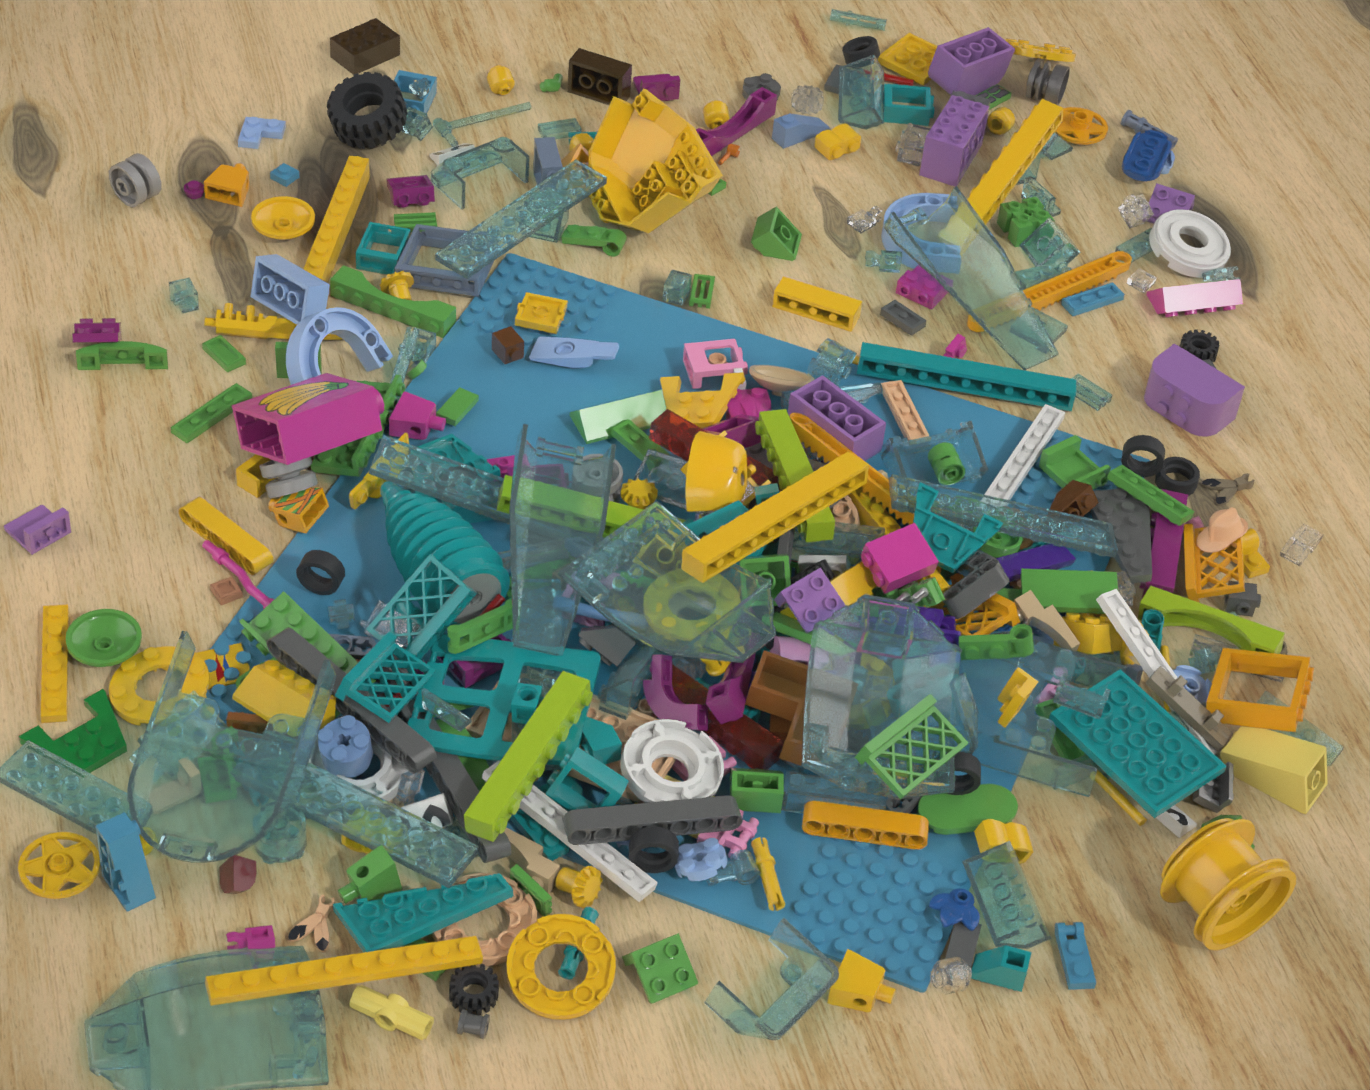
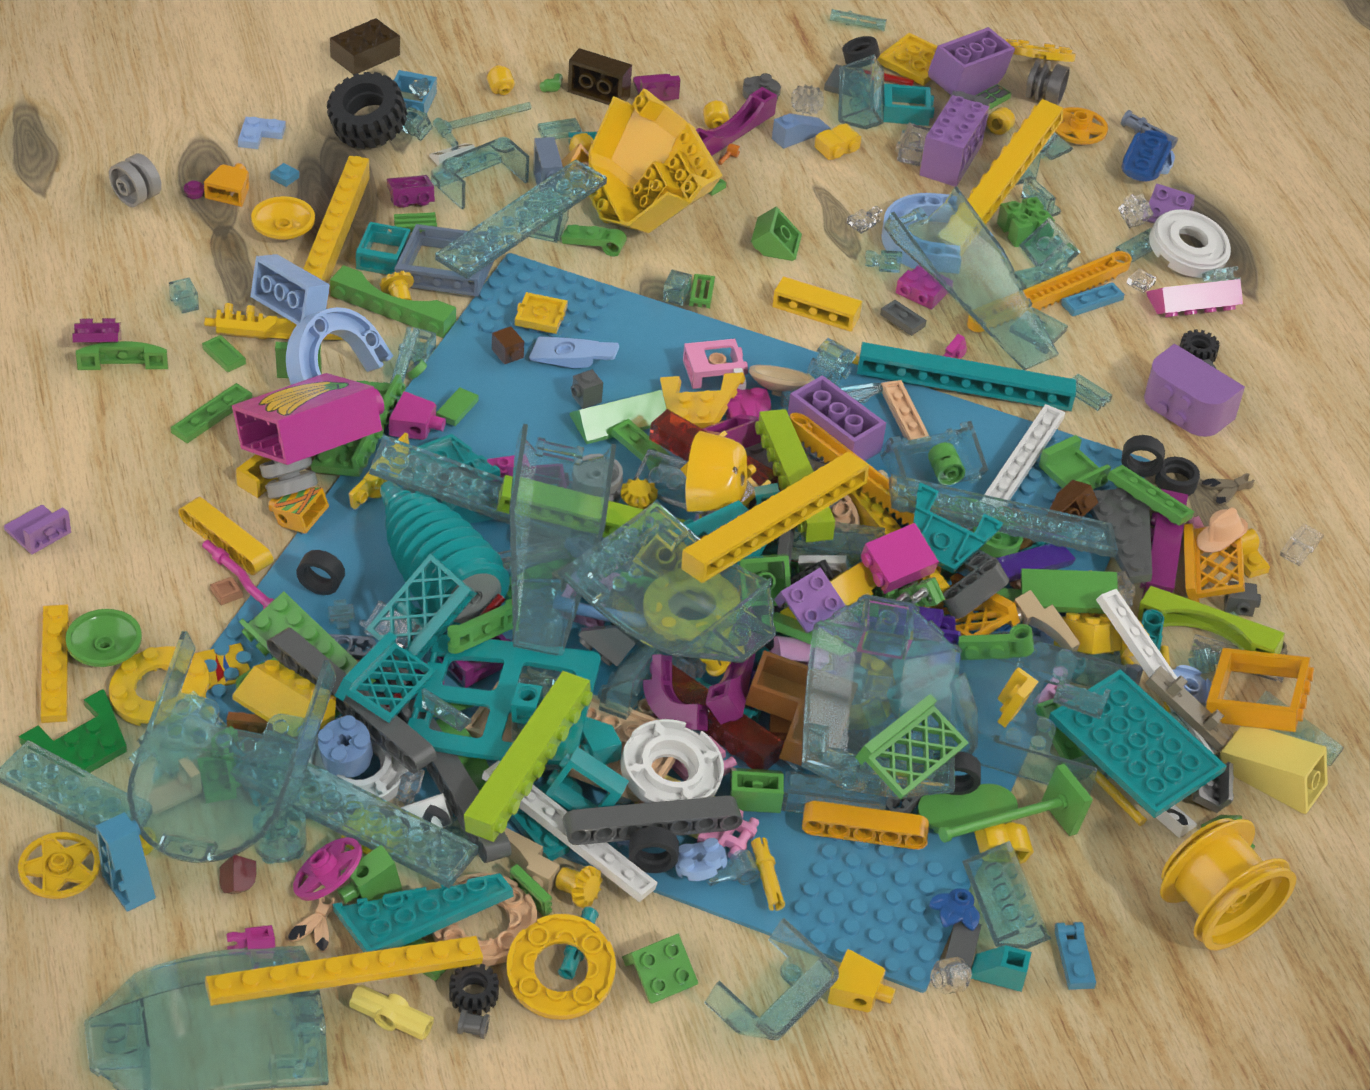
(325, 869): none -> dark pink wheel
(587, 389): none -> dark grey brick
(1063, 798): none -> bright green tile

